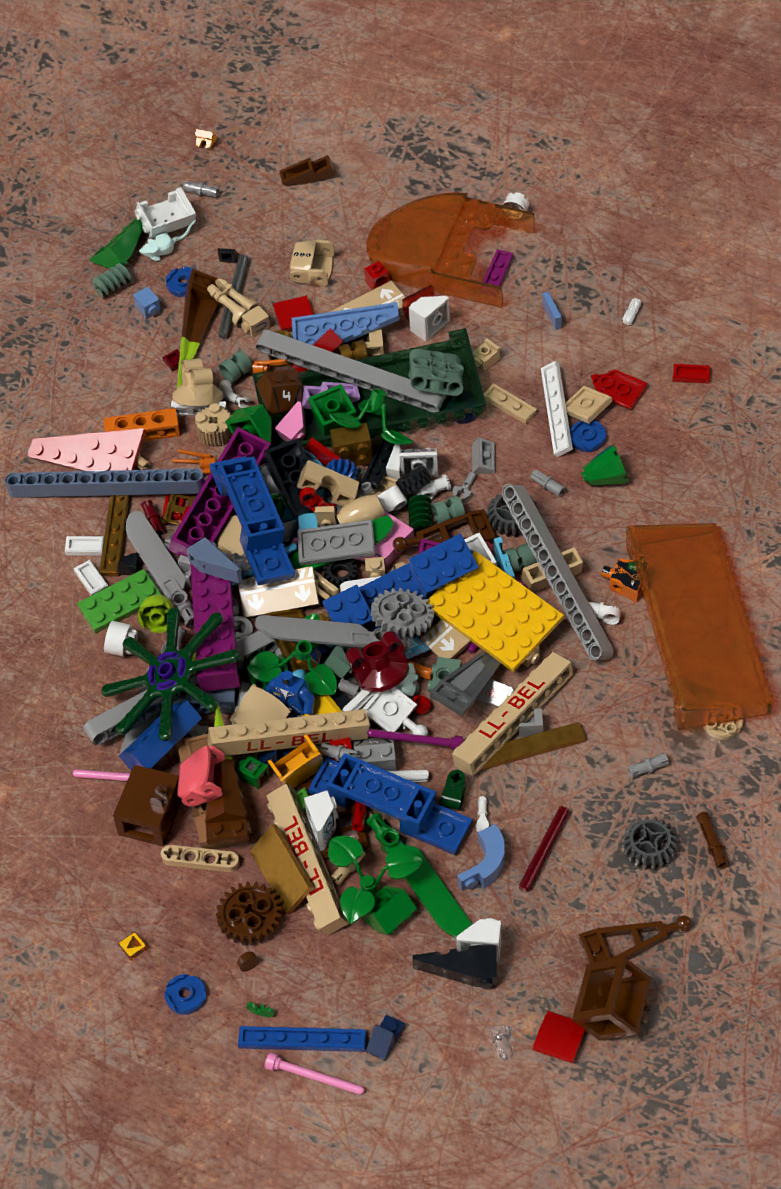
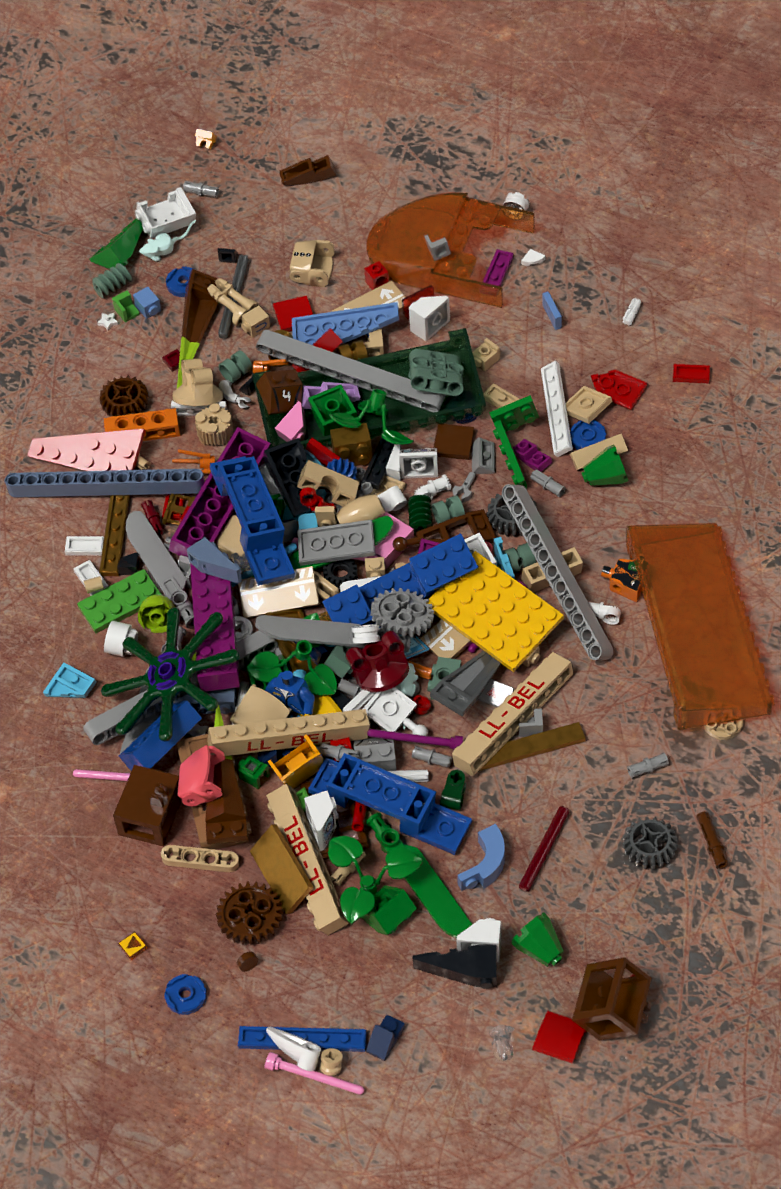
(69, 683): none -> medium azure wing
(93, 584): none -> tan hinge
(107, 321): none -> white piece
(123, 394): none -> reddish brown gear
(124, 306): none -> bright green panel
(248, 388): none -> black slope
(253, 420): green slope -> none
(265, 1012): green piece -> none
(300, 1050): none -> white piece
(331, 1062): none -> tan wheel
(365, 633): none -> white wheel
(413, 480): black tyre -> none
(431, 756): none -> light grey axle
(438, 248): none -> light grey panel
(454, 441): none -> reddish brown tile
(482, 823): white piece -> none
(510, 418): none -> green bracket
(529, 454): none -> magenta slope
(533, 257): none -> white tile
(539, 941): none -> green cone
(586, 454): none -> tan tile
(596, 950): reddish brown plate -> none

